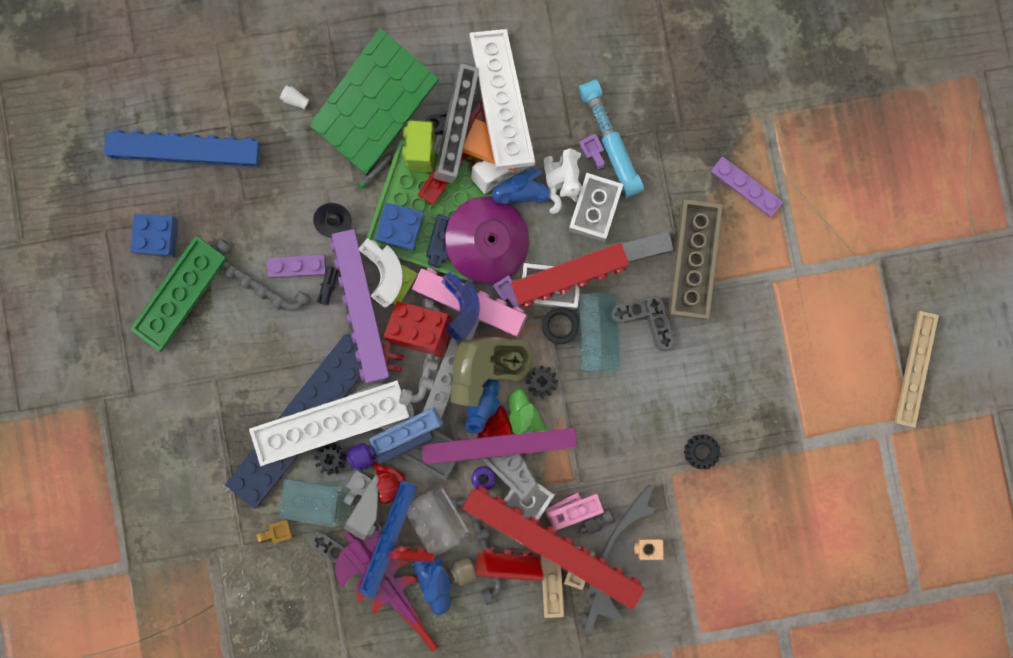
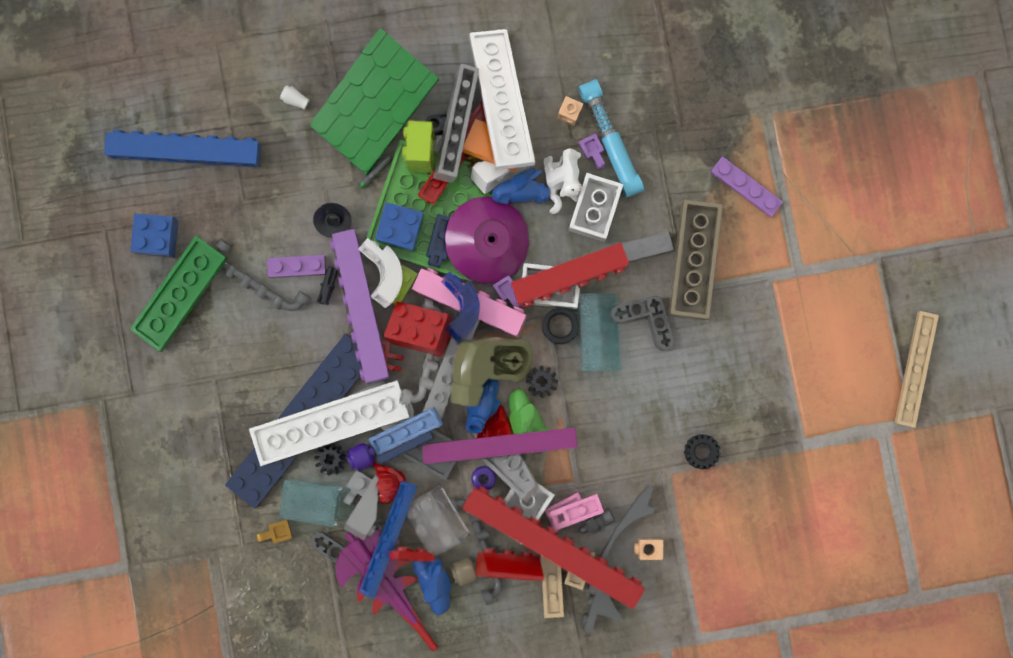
(570, 111): none -> light nougat brick

